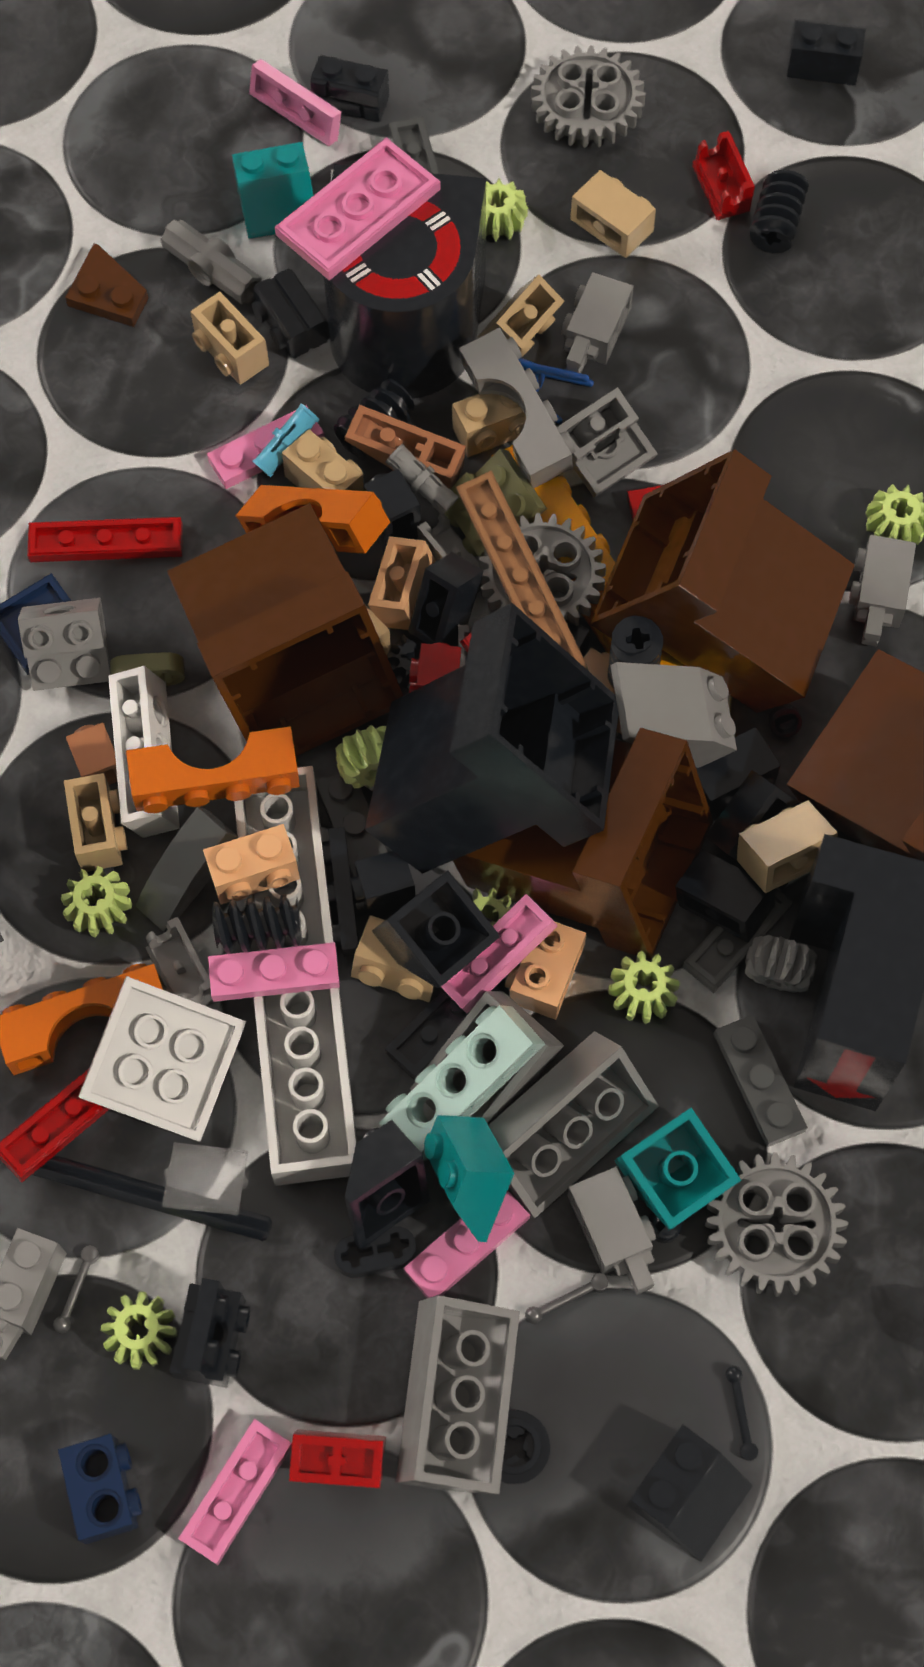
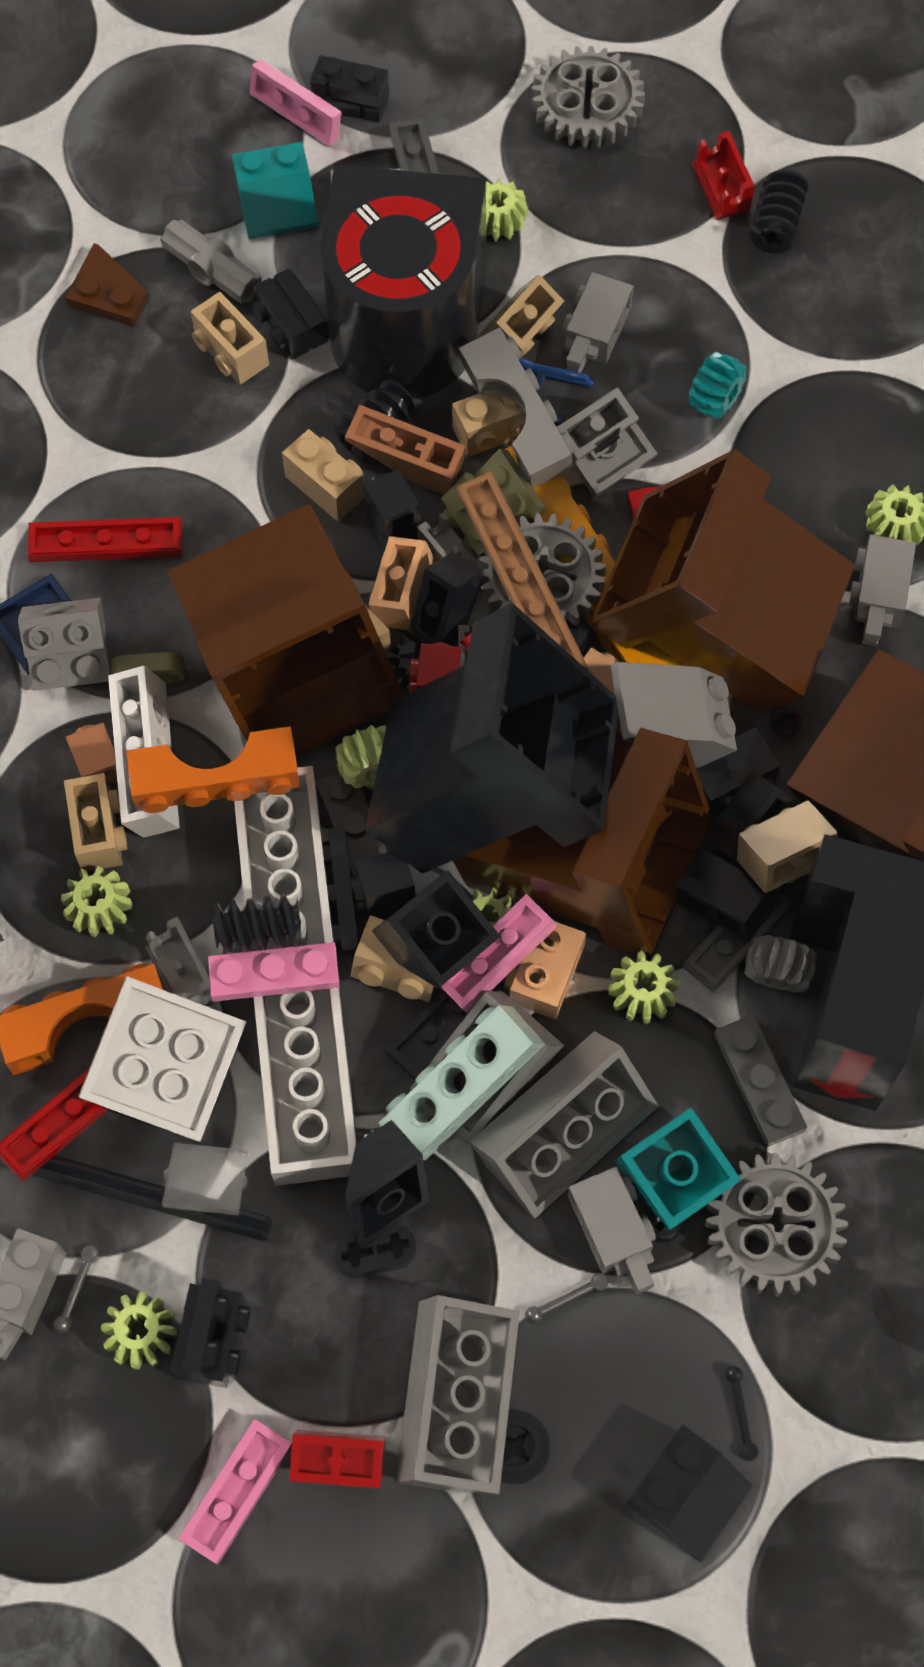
(88, 1492): dark blue brick -> none
(182, 868): dark grey slope -> none
(234, 460): bright pink plate -> none
(252, 864): light nougat brick -> none
(297, 424): medium azure pin -> none
(347, 516): orange arch -> none
(357, 208): bright pink tile -> none
(422, 479): light grey pin -> none
(459, 1251): bright pink plate -> none
(469, 1169): teal slope -> none
(613, 213): tan brick -> none
(635, 641): black piece -> none
(717, 385): none -> teal gear
(825, 52): black slope -> none

